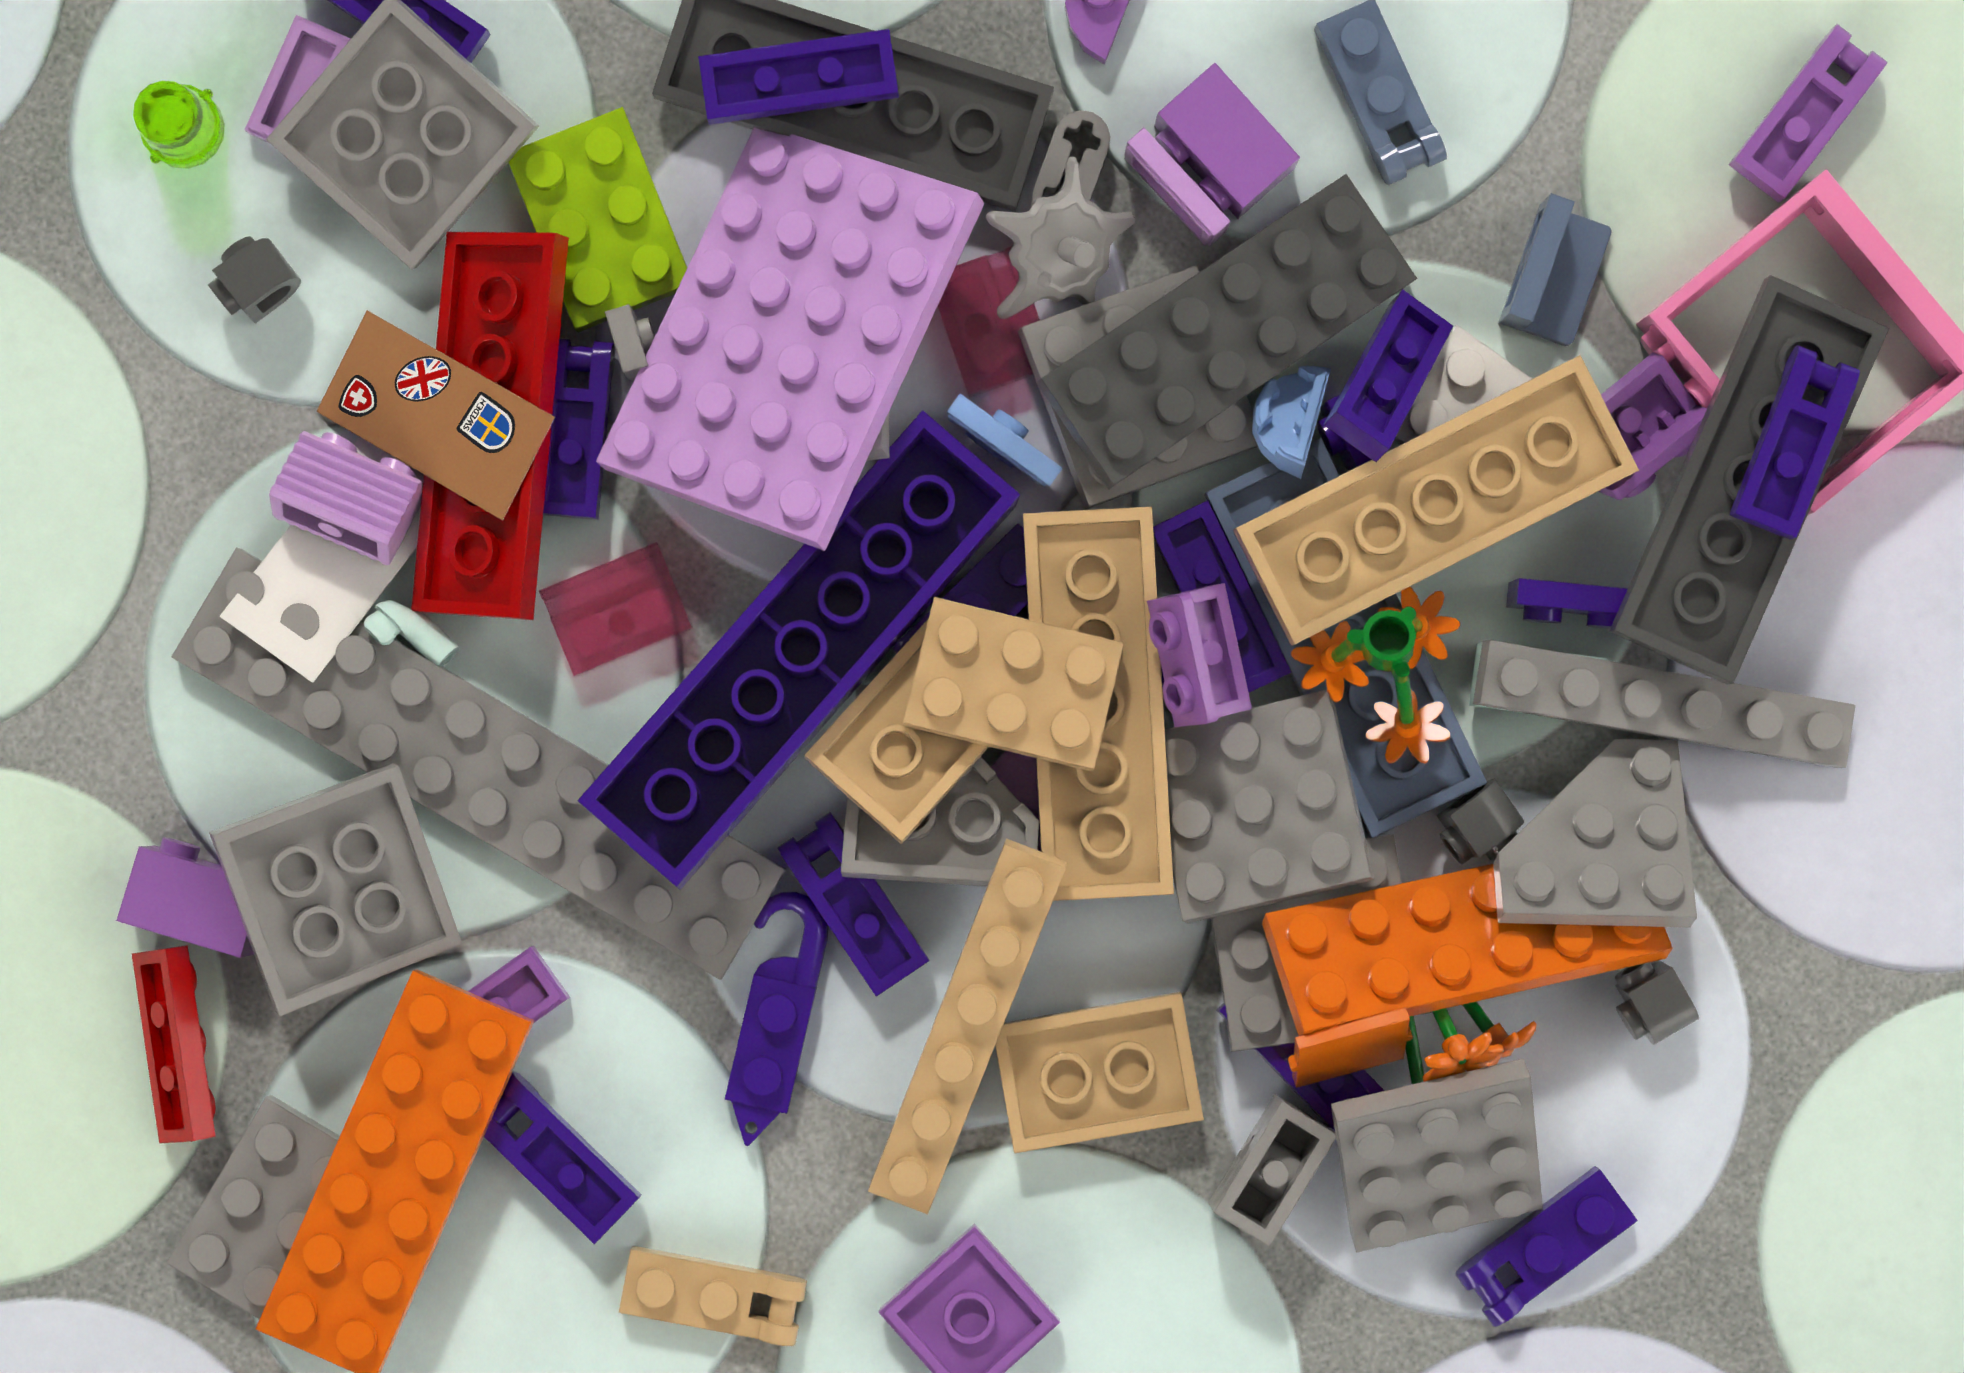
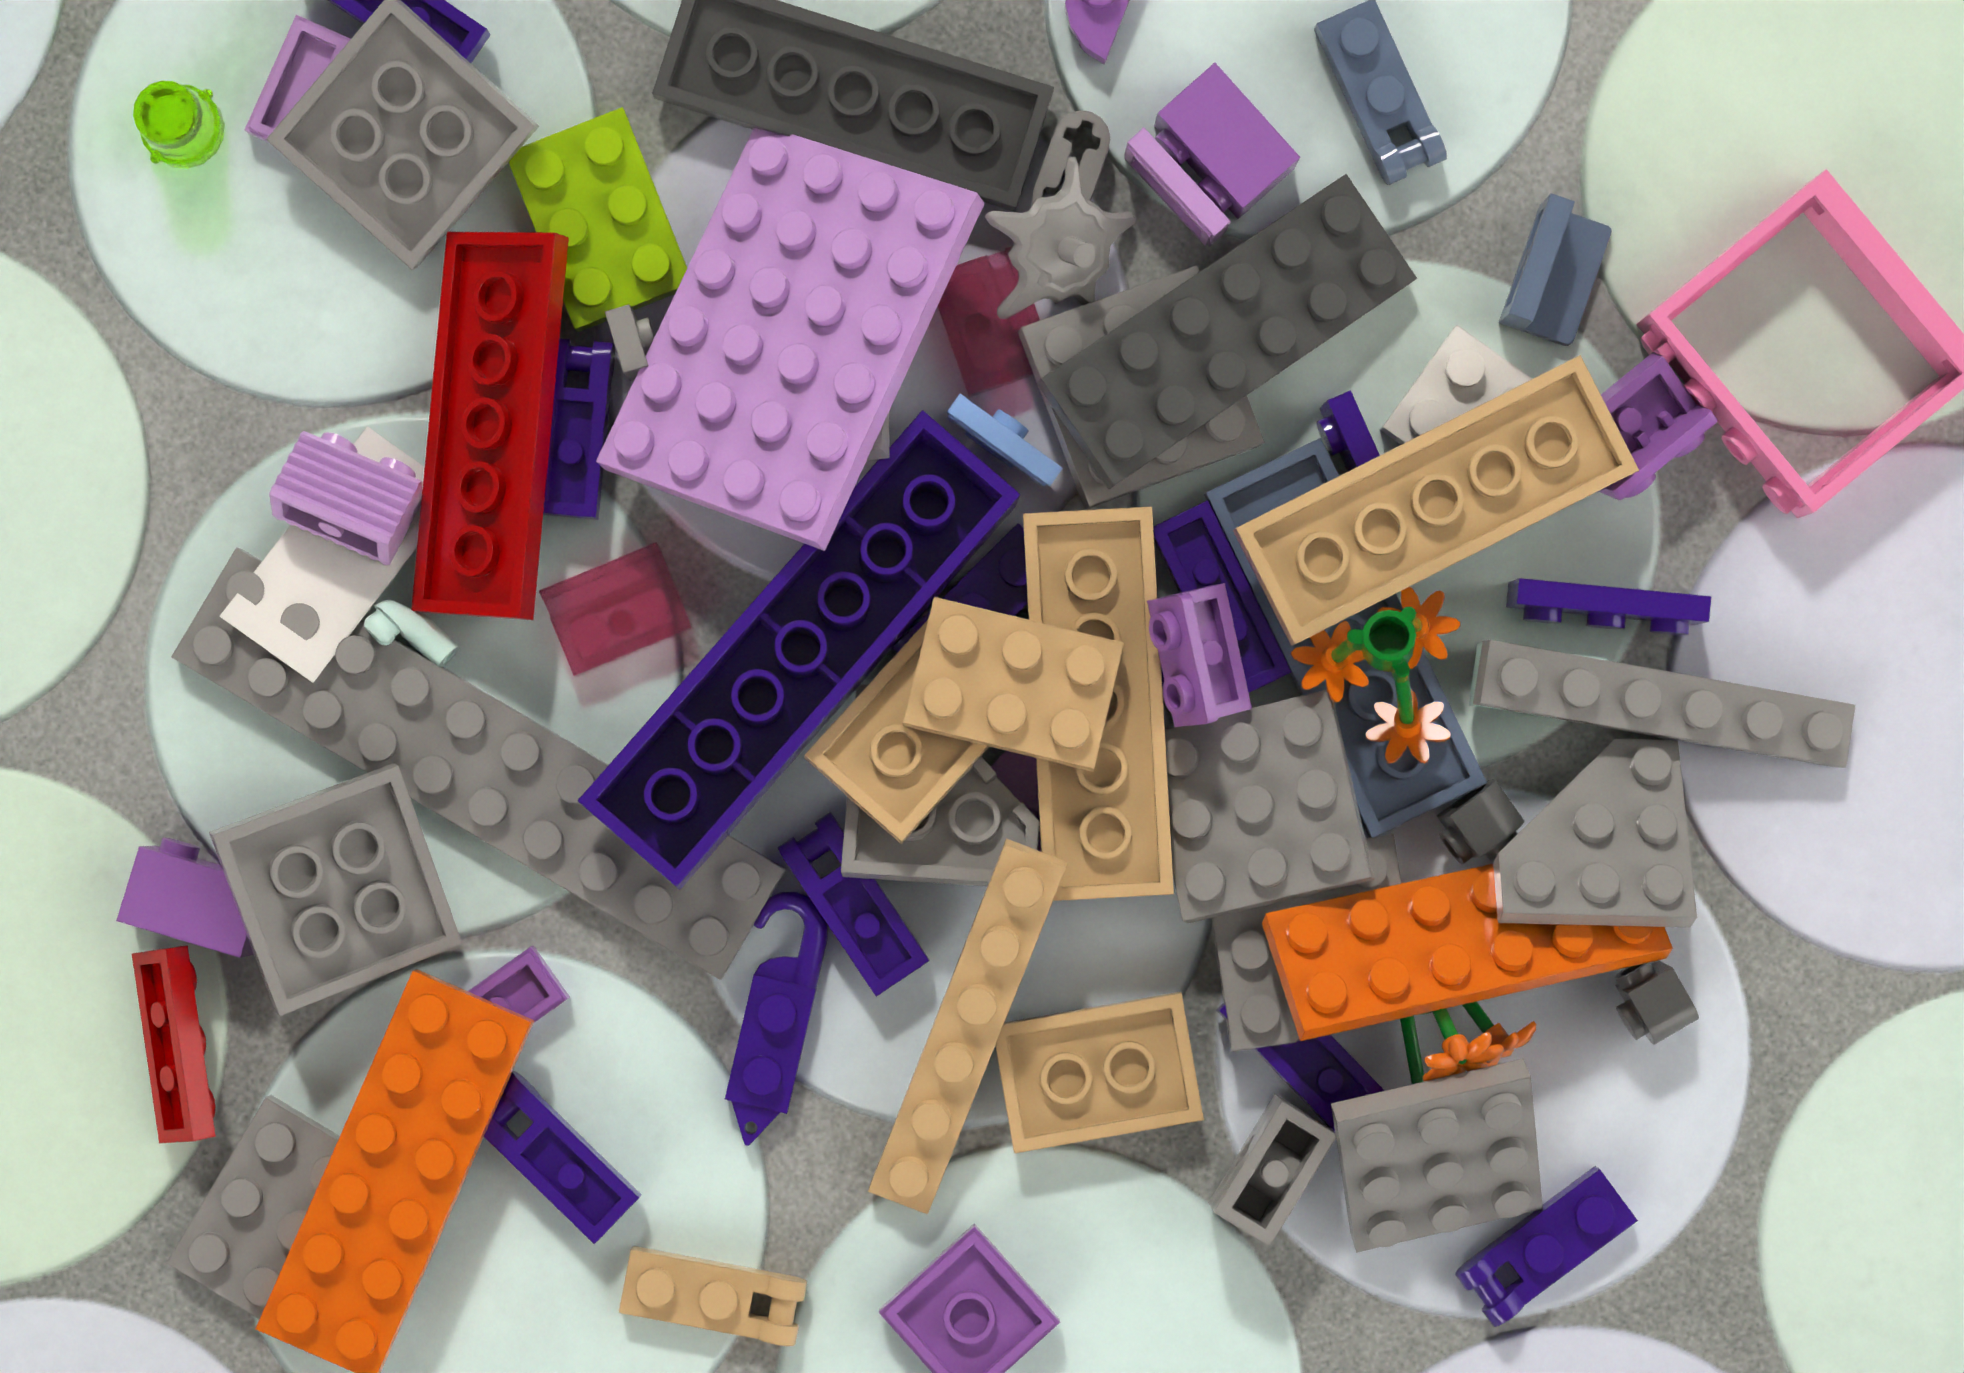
(253, 278): dark grey plate -> none
(435, 414): medium nougat sticker -> none
(798, 76): dark purple plate -> none
(1287, 417): light blue plate -> none
(1350, 1047): orange piece -> none
(1388, 376): dark purple plate -> none
(1704, 570): dark grey plate -> none
(1794, 444): dark purple plate -> none
(1806, 115): medium lavender plate -> none

